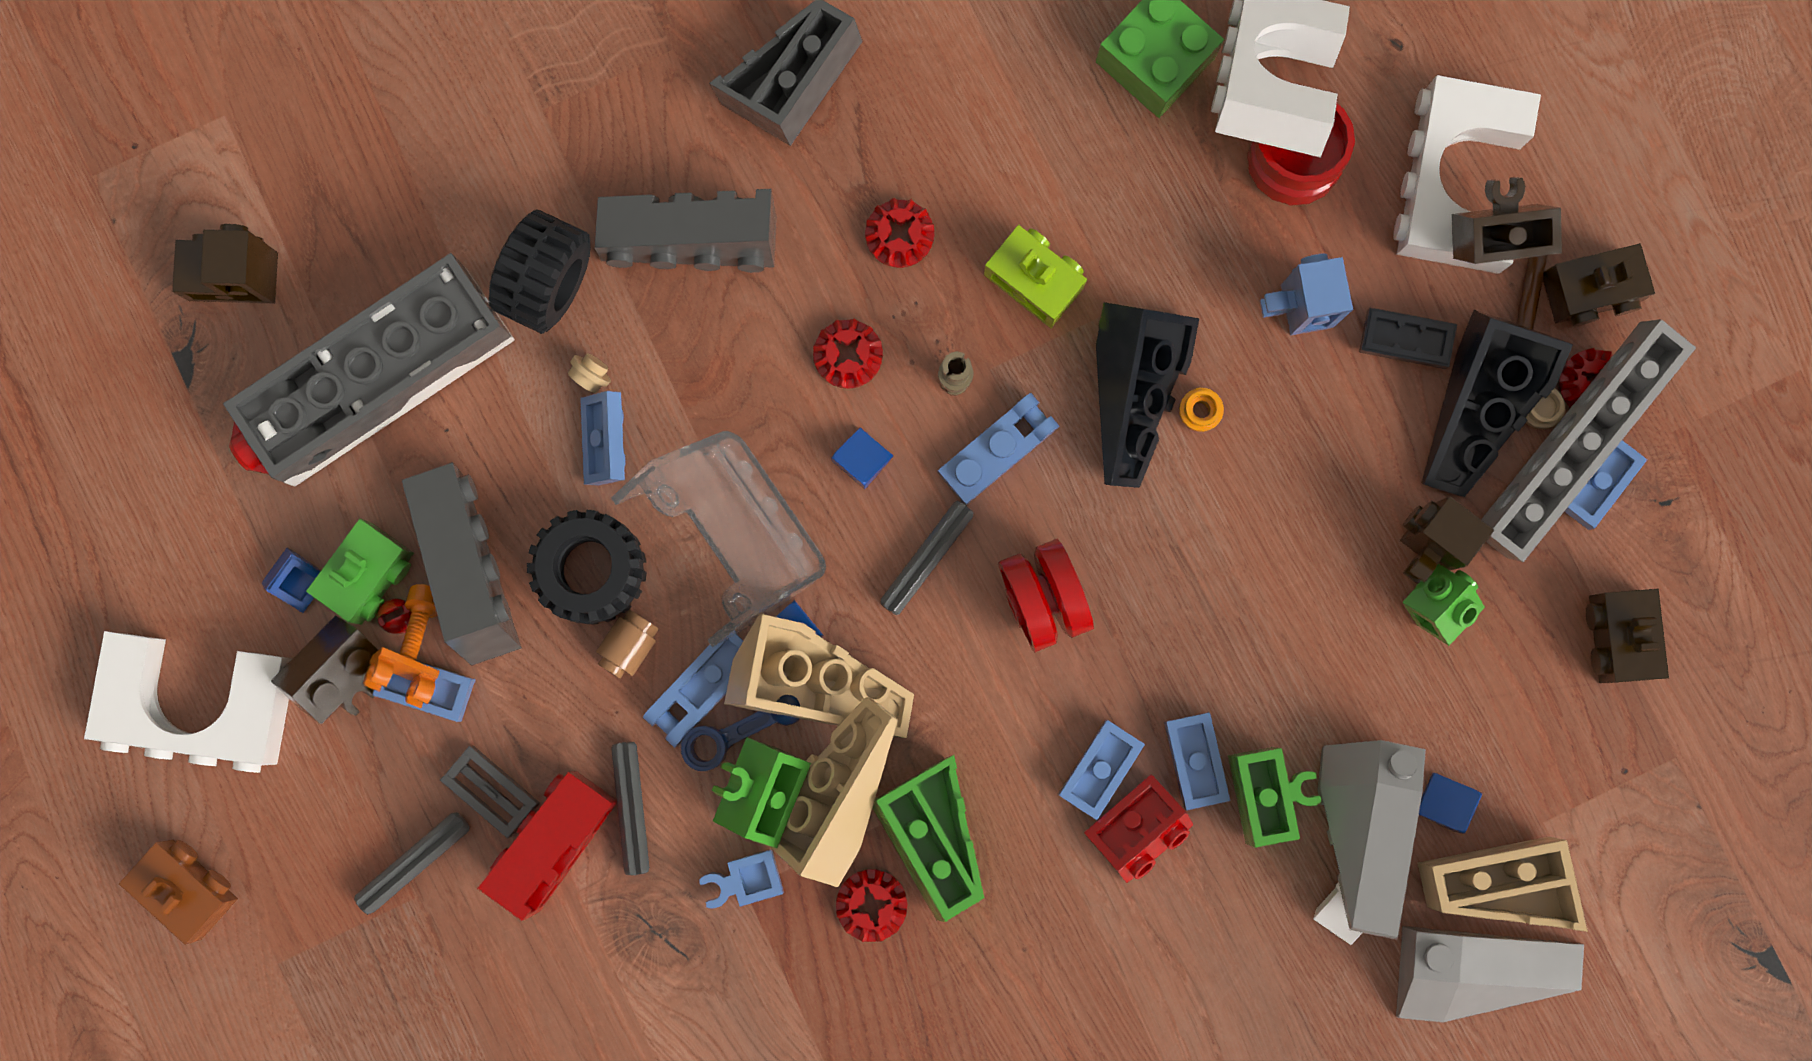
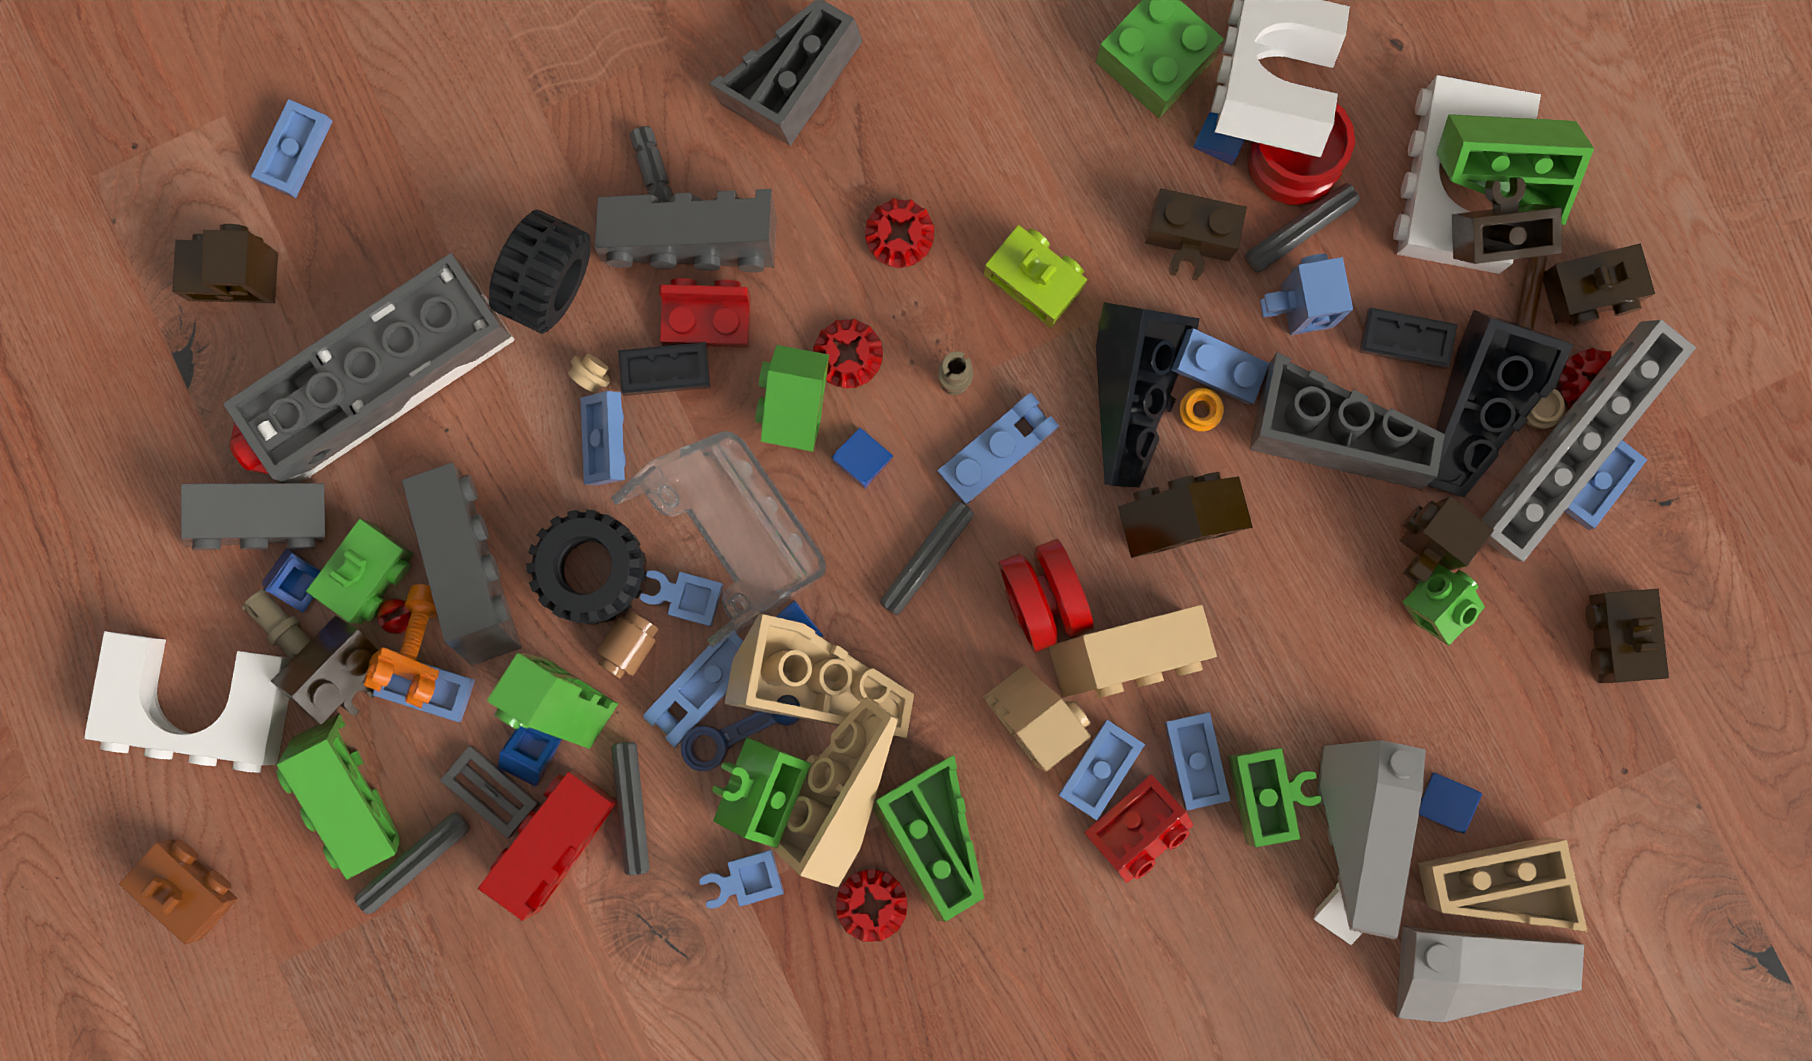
(252, 515): none -> dark grey wedge
(276, 623): none -> dark tan pin
(292, 148): none -> medium blue plate
(337, 799): none -> bright green wedge
(528, 754): none -> blue slope
(550, 700): none -> bright green wedge
(650, 163): none -> dark grey axle
(664, 369): none -> black plate
(690, 598): none -> medium blue plate
(705, 313): none -> red bracket
(792, 398): none -> bright green brick
(1038, 718): none -> tan wedge
(1133, 652): none -> tan wedge
(1184, 514): none -> dark brown brick
(1195, 228): none -> dark brown brick
(1215, 144): none -> blue slope
(1220, 366): none -> medium blue plate
(1302, 227): none -> dark grey axle
(1330, 427): none -> dark grey wedge
(1541, 151): none -> bright green wedge

